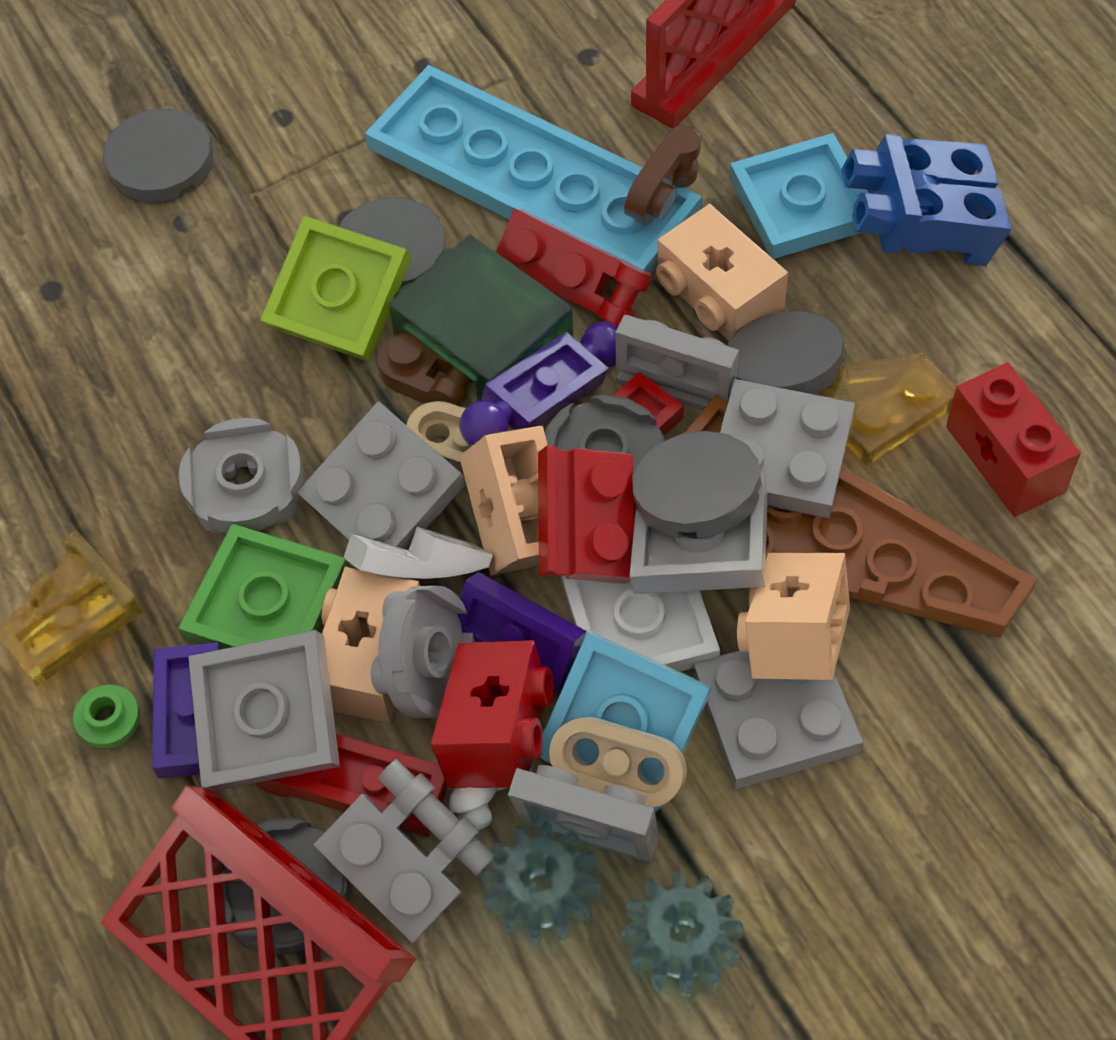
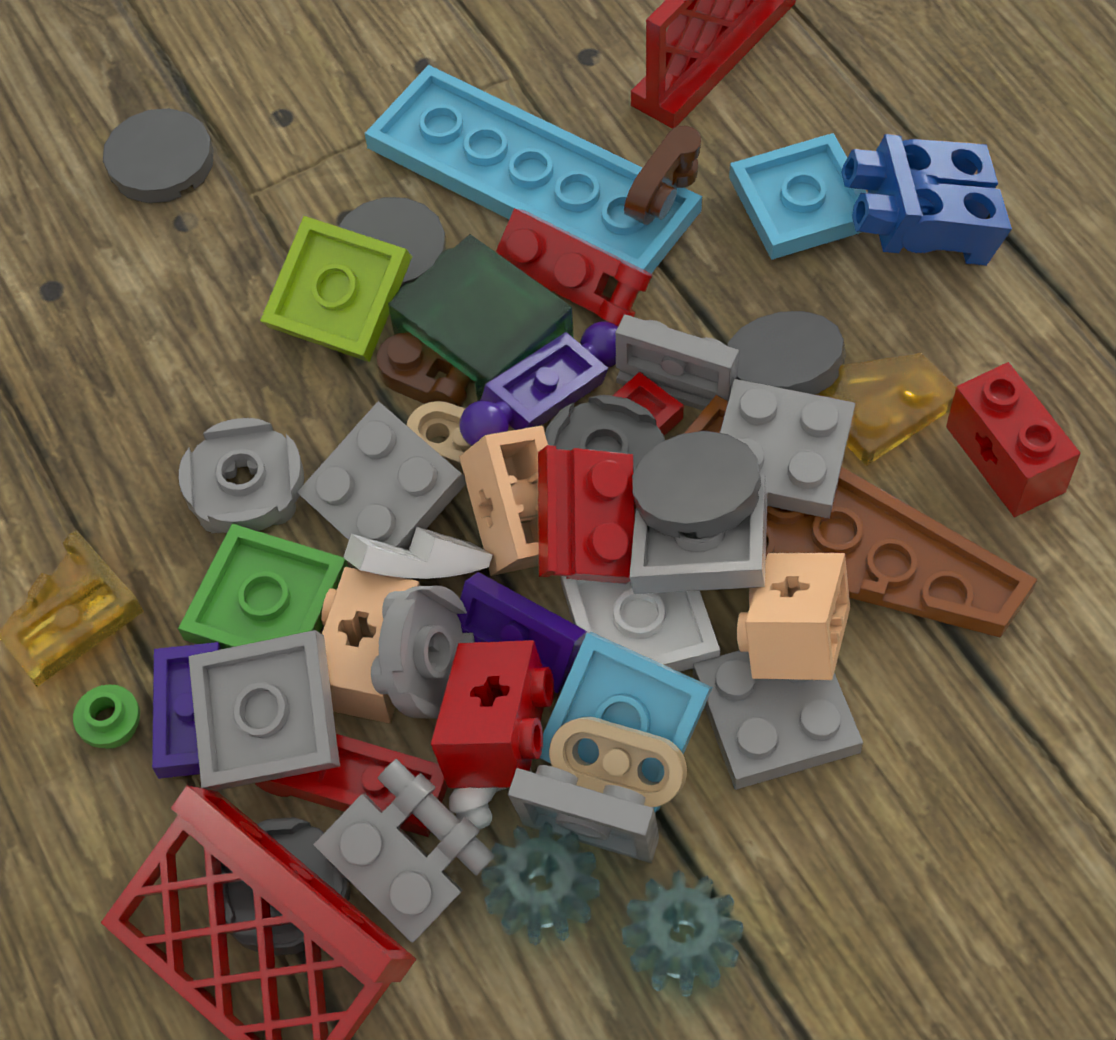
(720, 272): light nougat brick -> none

